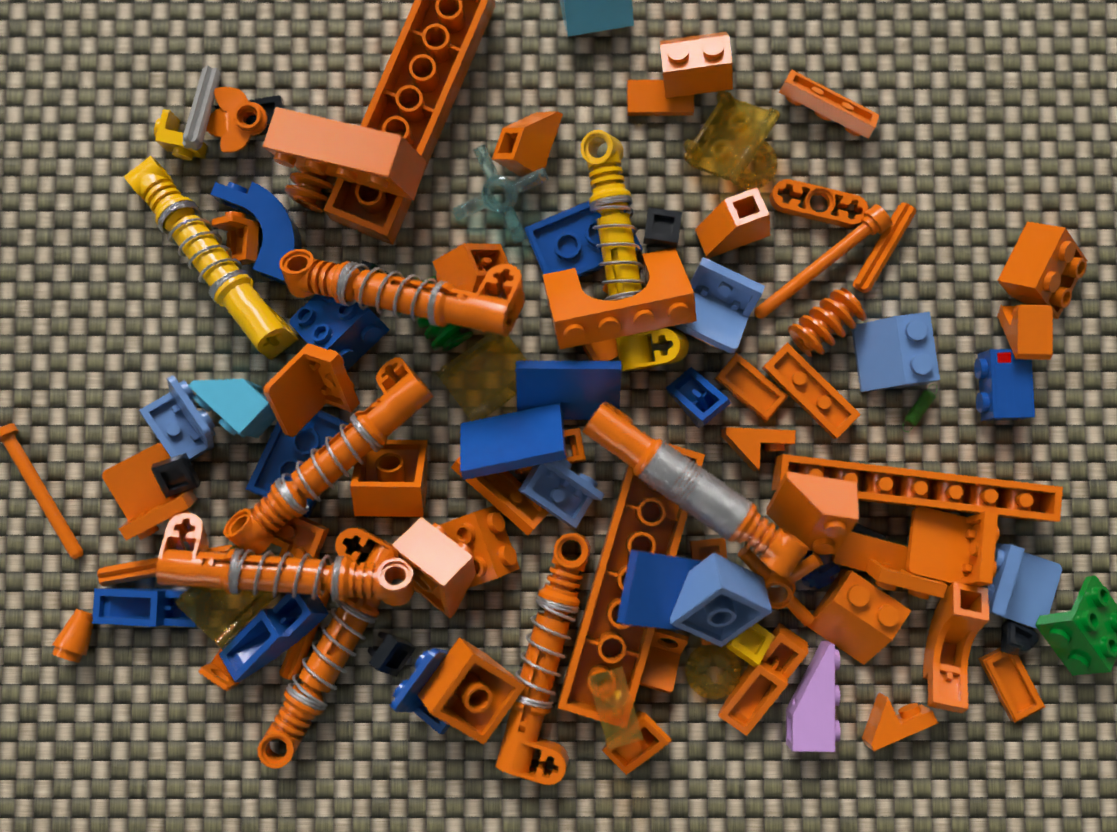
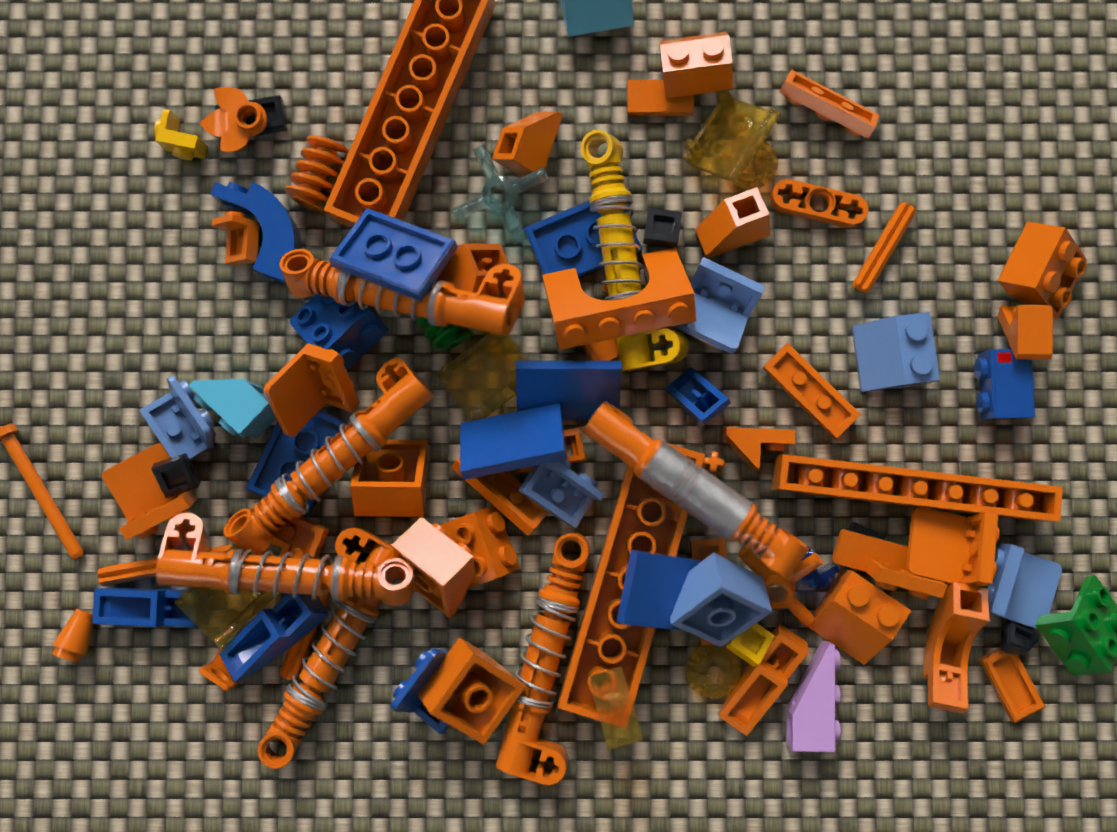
(201, 108): light grey axle -> none
(228, 284): yellow piece -> none
(345, 151): orange wedge -> none
(391, 654): black tile -> none
(393, 254): none -> blue tile
(634, 754): orange slope -> none
(663, 661): orange bracket -> none
(713, 464): none -> orange axle
(751, 387): orange tile -> none
(815, 510): orange slope -> none
(826, 320): orange piece -> none
(875, 221): orange piece -> none
(887, 728): orange slope -> none
(920, 407): bright green piece -> none

